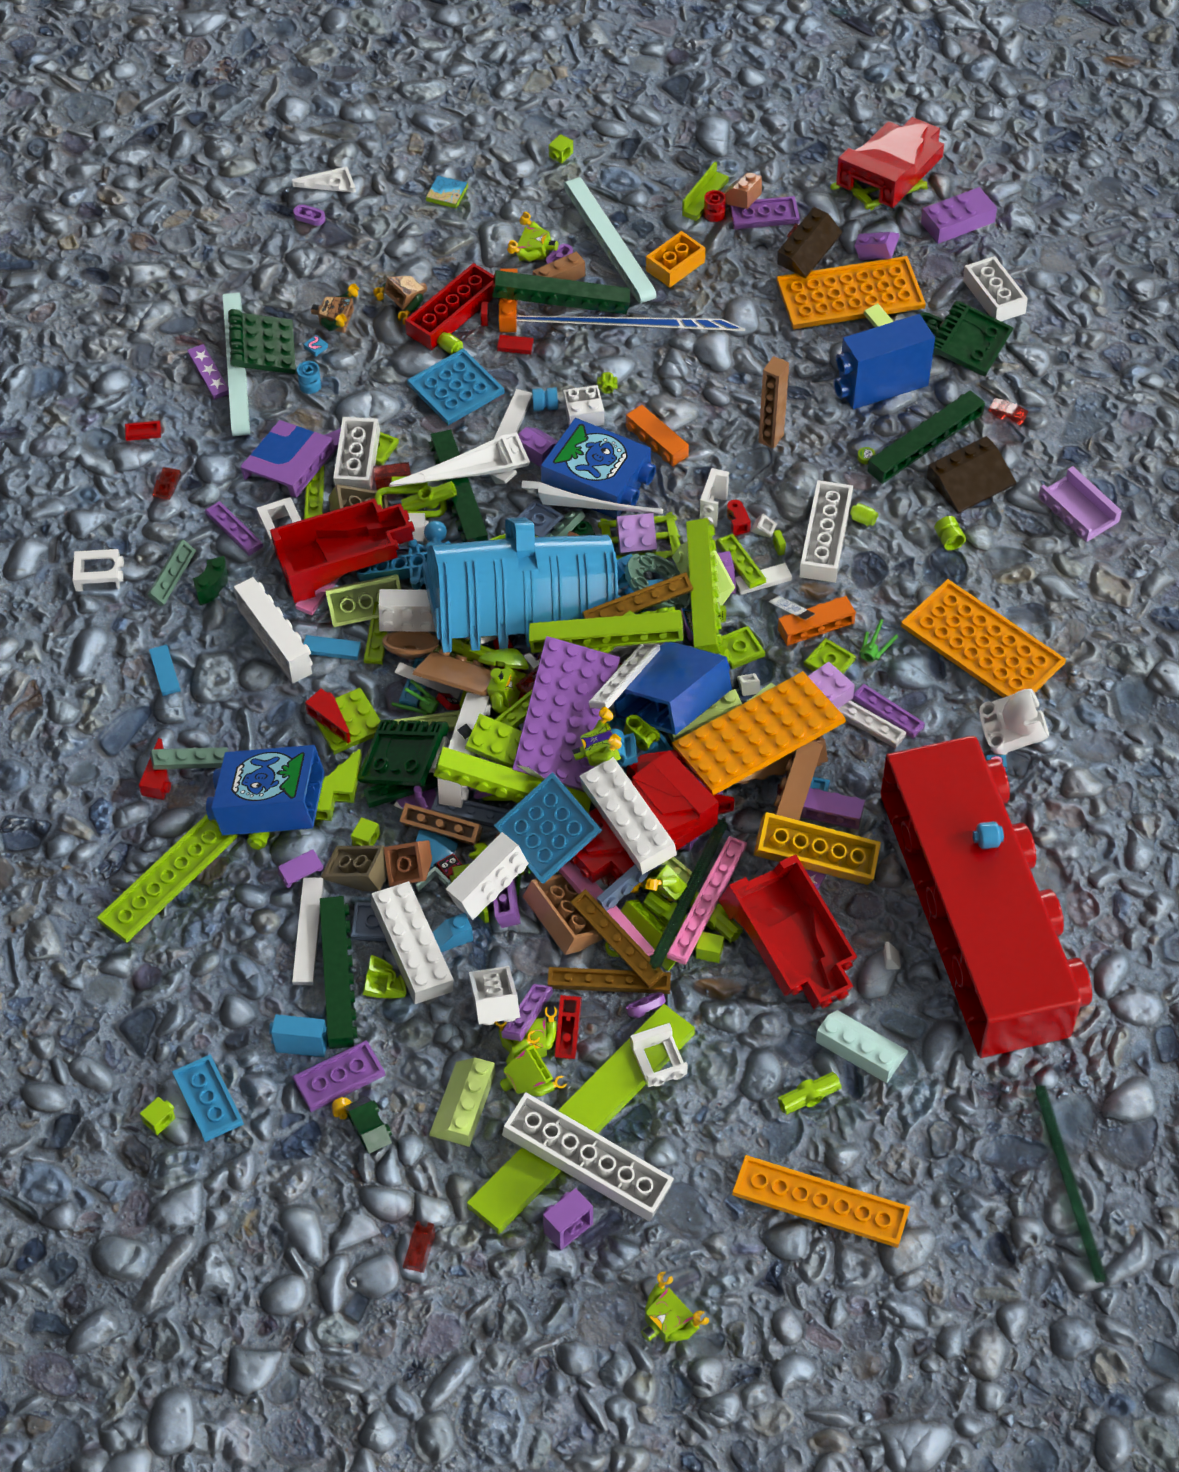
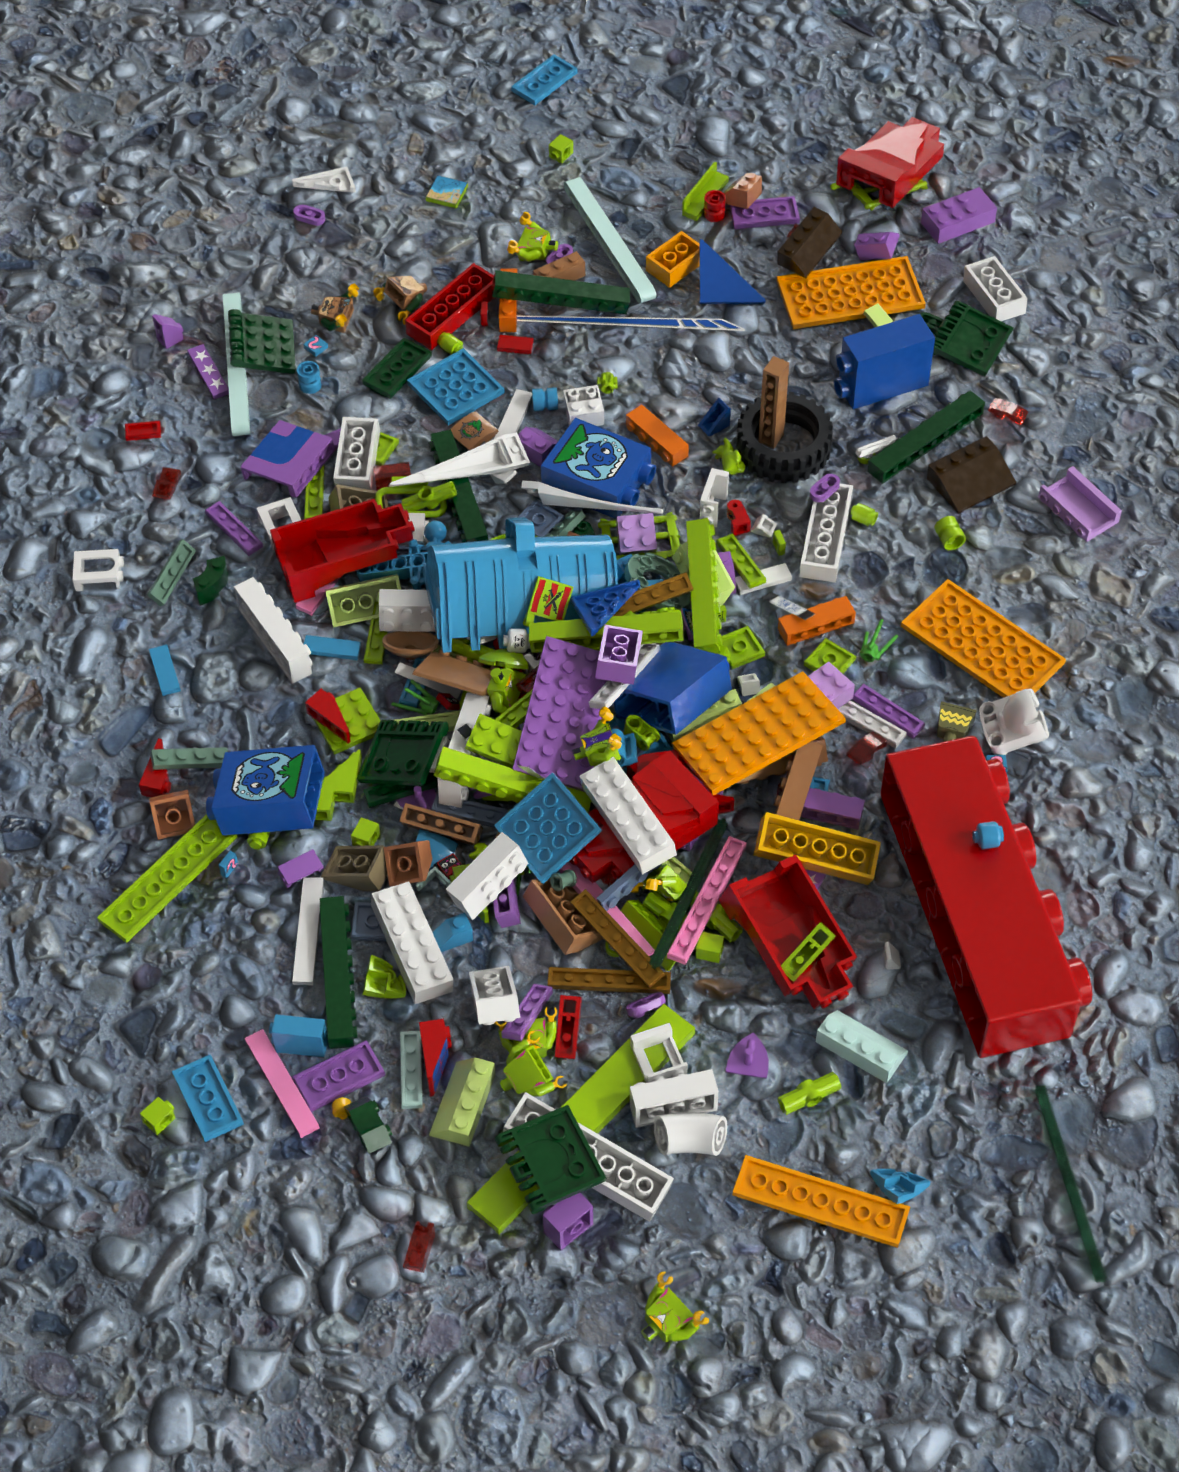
(167, 330): none -> medium lavender slope
(172, 814): none -> nougat slope
(228, 864): none -> dark azure tile
(282, 1083): none -> bright pink tile
(396, 368): none -> dark green plate
(411, 1070): none -> light aqua tile
(435, 1045): none -> red slope
(473, 431): none -> medium nougat slope
(516, 640): none -> white head
(544, 79): none -> dark azure plate
(548, 600): none -> flag
(554, 1157): none -> dark green hinge
(567, 878): none -> sand green bush
(600, 605): none -> blue tile
(619, 654): none -> medium lavender brick
(678, 1094): none -> white brick
(690, 1133): none -> white brick
(716, 418): none -> blue slope
(721, 282): none -> blue tile
(730, 458): none -> lime animal
(749, 1058): none -> medium lavender shield
(786, 465): none -> black tyre
(807, 951): none -> lime slope
(821, 490): none -> medium lavender plate
(865, 747): none -> clear red slope
(875, 446): none -> white axle
(899, 1185): none -> dark azure brick
(954, 721): none -> olive torso

